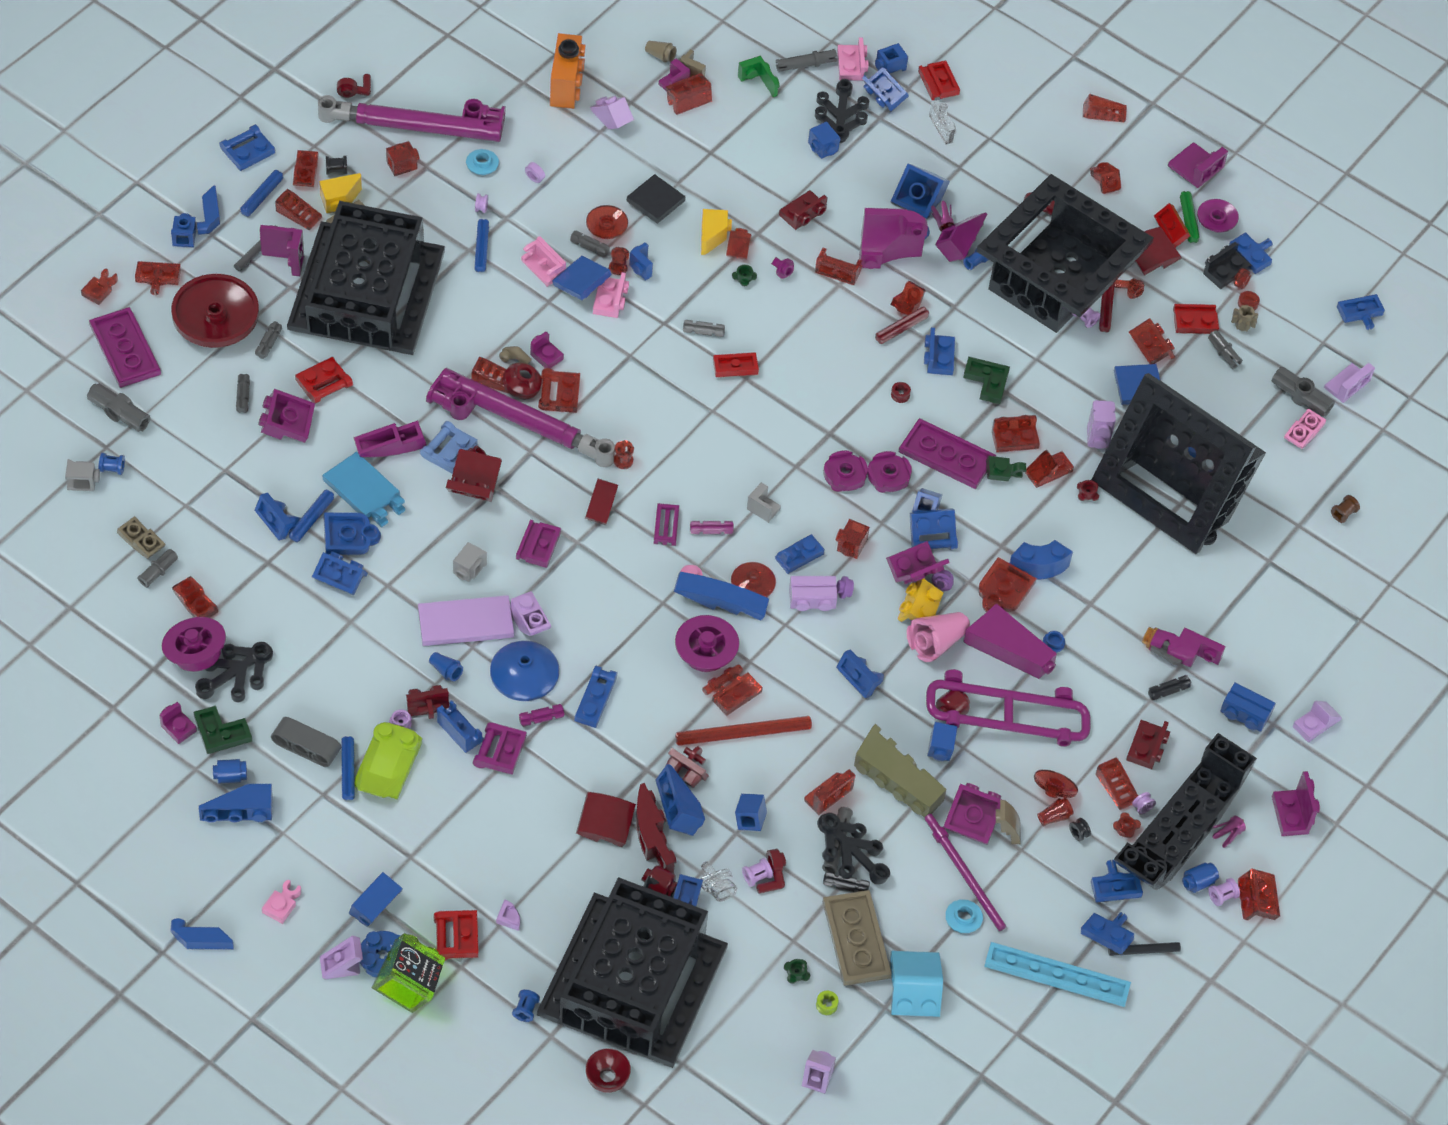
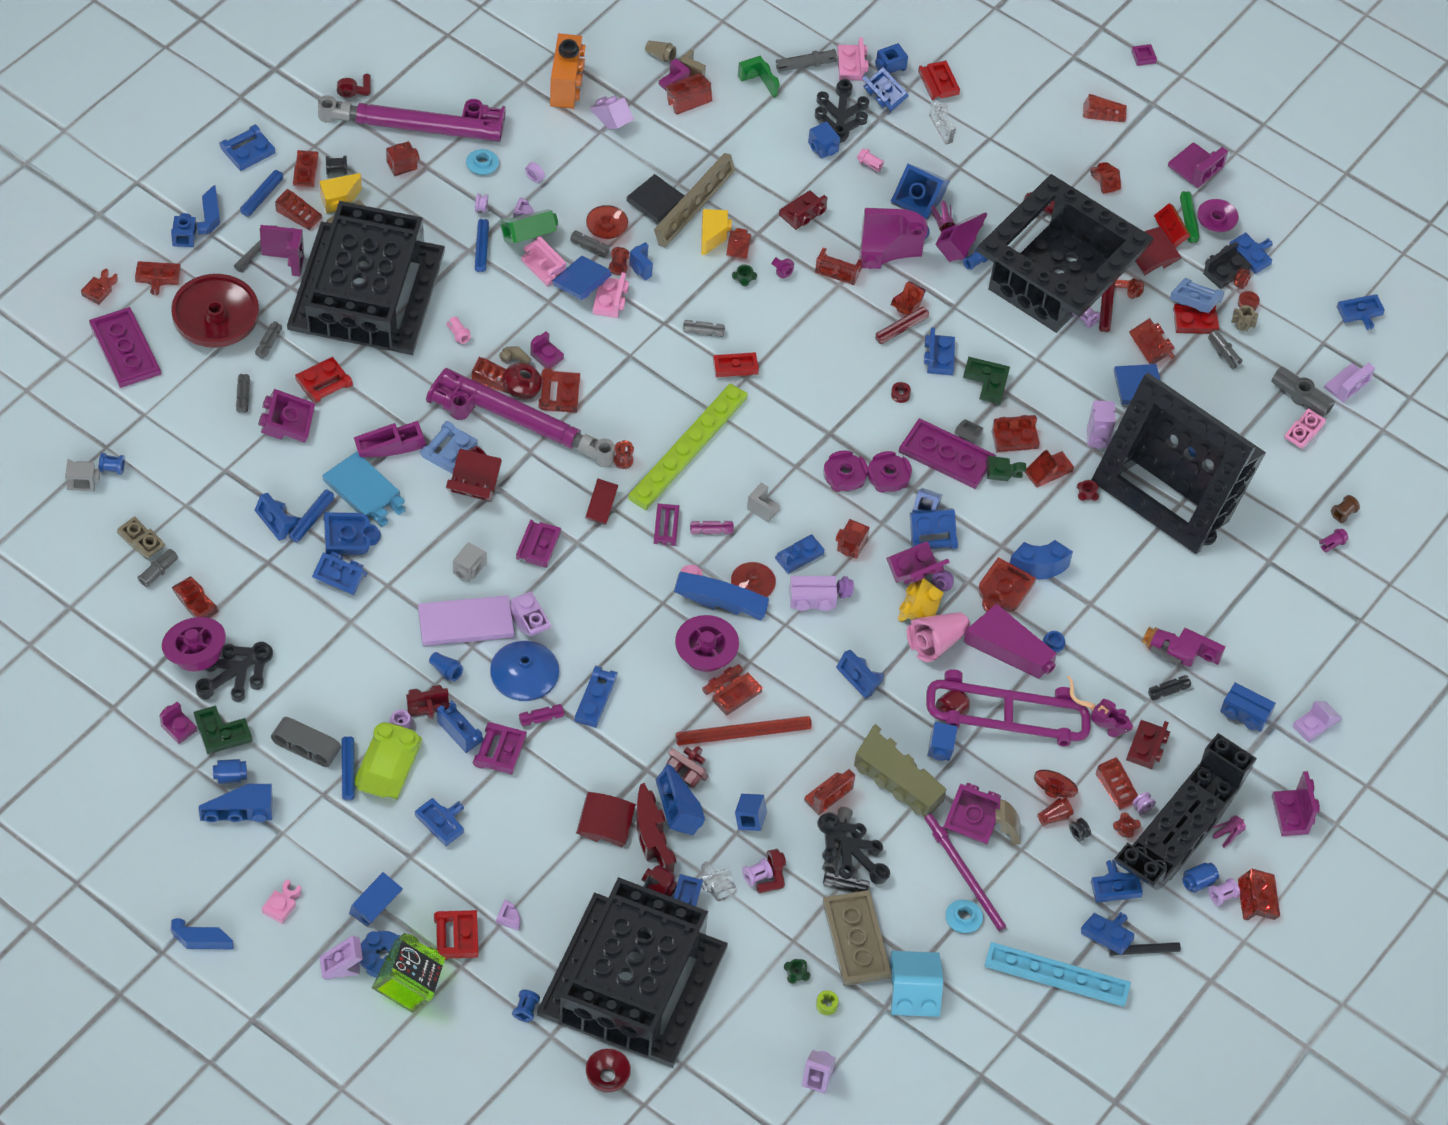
(118, 407): dark grey piece -> none
(441, 820): none -> blue plate
(461, 333): none -> bright pink pin
(522, 208): none -> lavender tile
(528, 226): none -> green slope
(687, 446): none -> lime plate
(694, 200): none -> dark tan plate
(870, 160): none -> bright pink pin
(968, 430): none -> dark grey tile
(1106, 714): none -> magenta animal
(1144, 54): none -> magenta tile
(1196, 295): none -> medium blue plate
(1339, 537): none -> magenta pin

